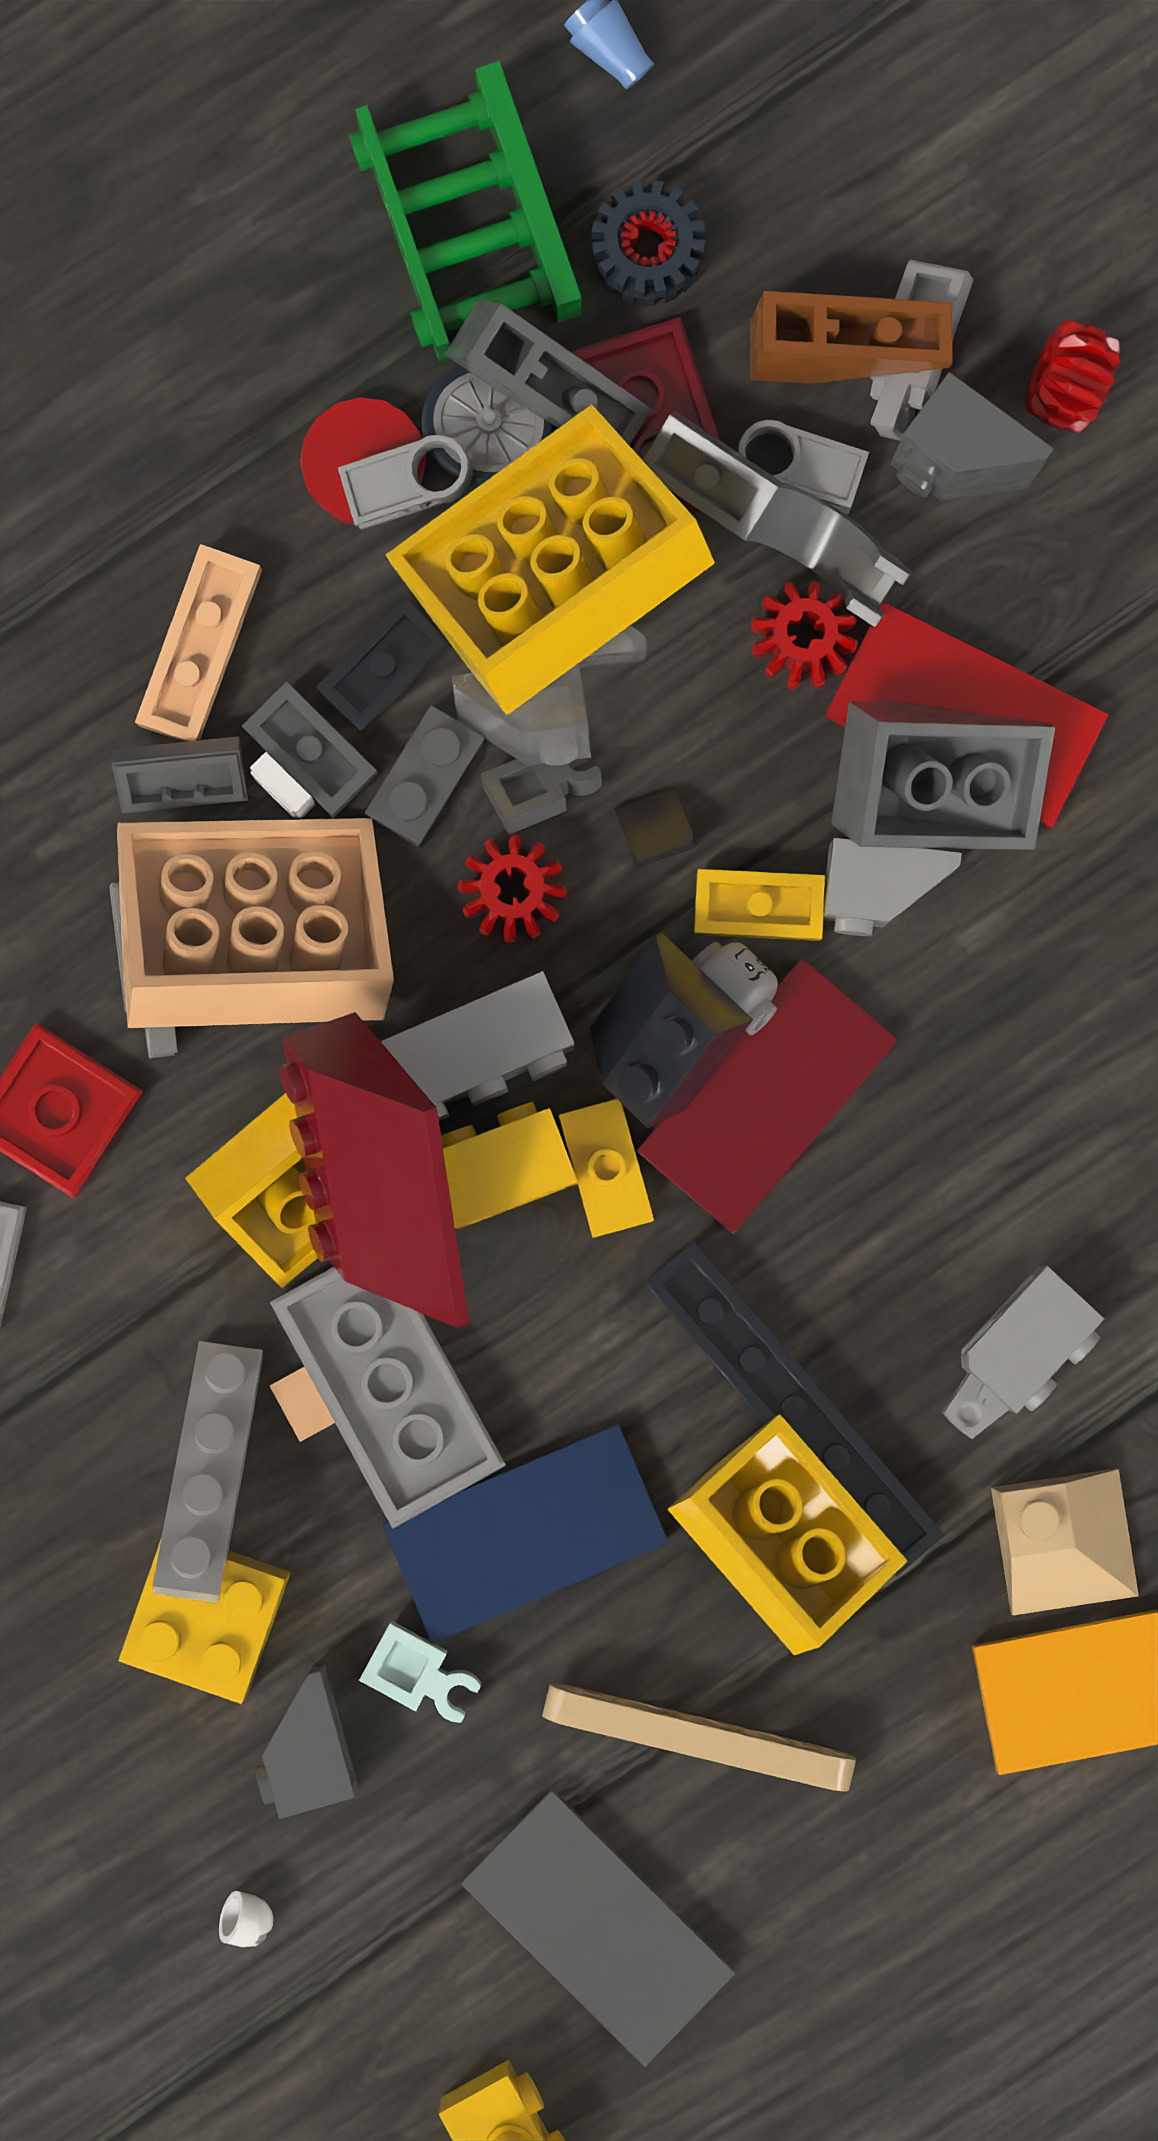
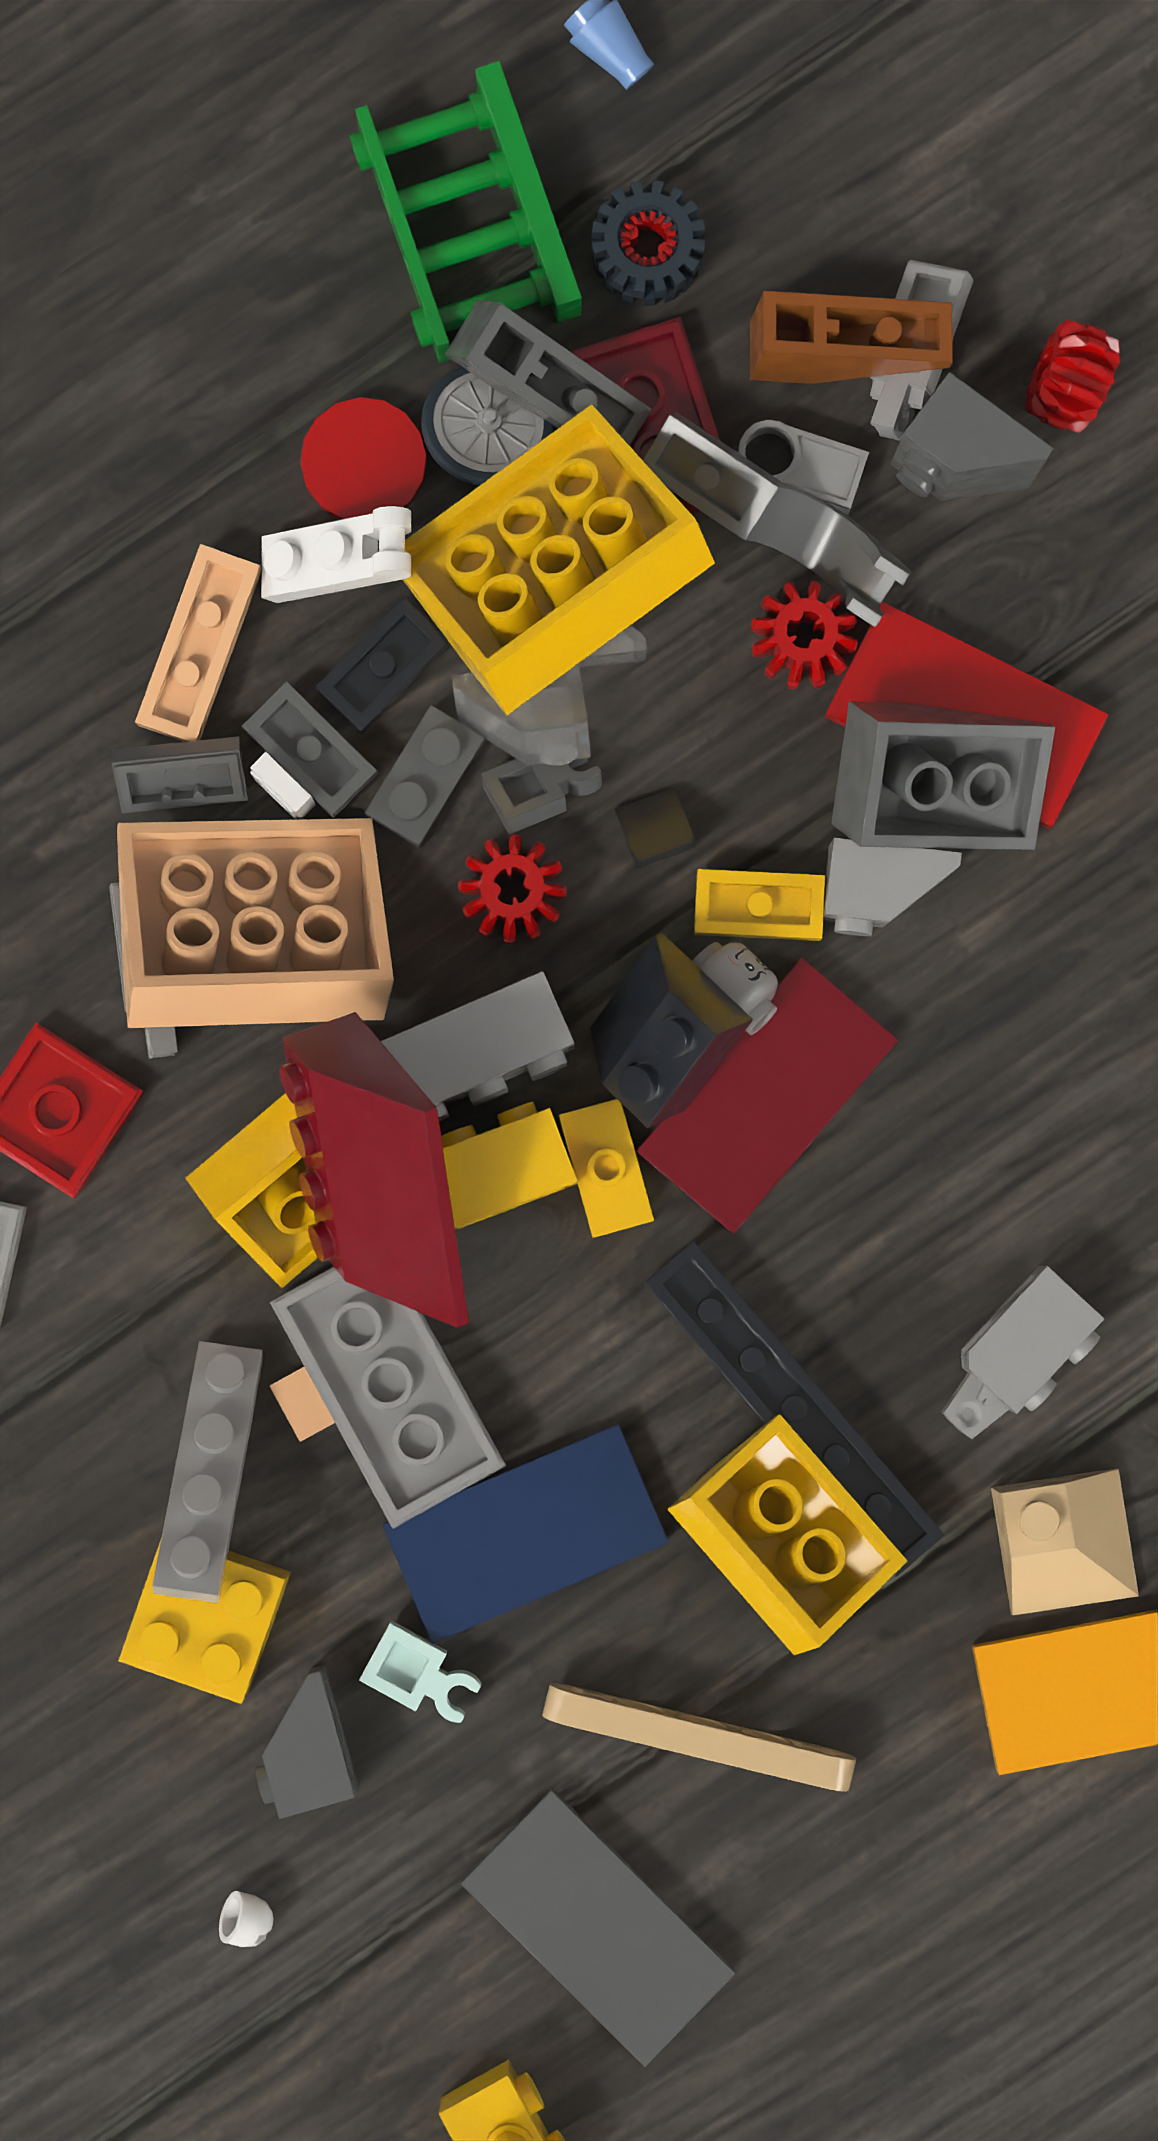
(336, 555): none -> white plate
(389, 486): light grey piece -> none

